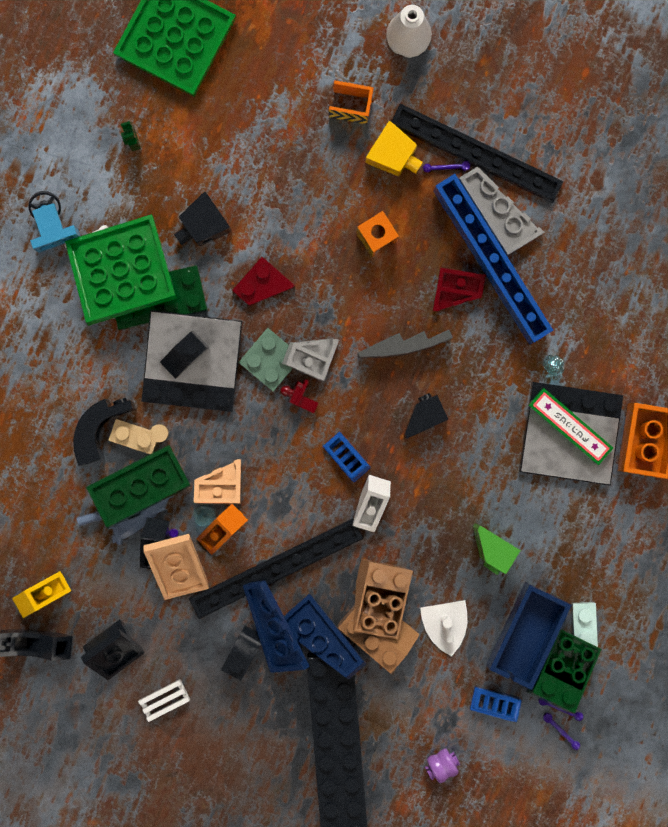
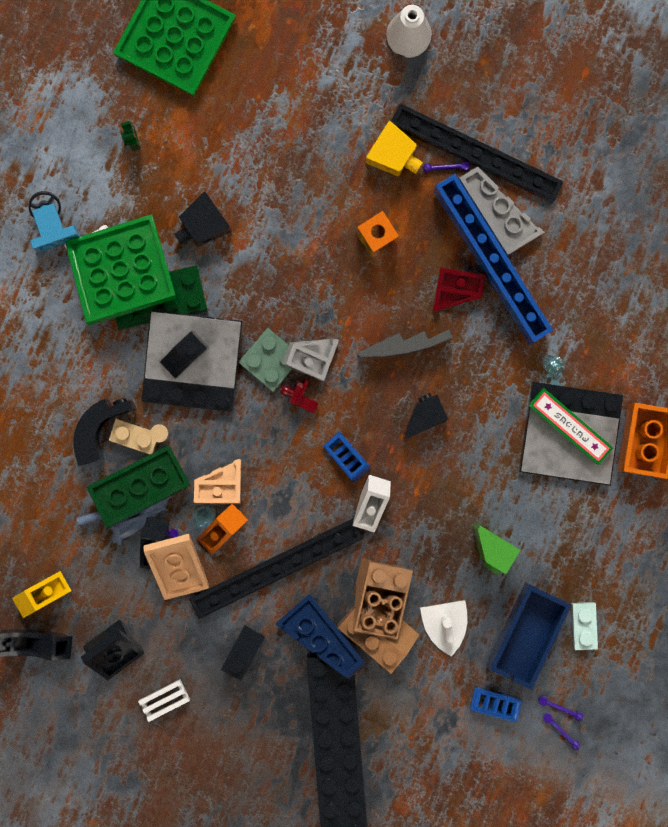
(262, 283): dark red wing -> none
(275, 635): dark blue wing -> none
(353, 90): orange piece -> none
(442, 765): medium lavender piece -> none
(566, 672): dark green slope -> none

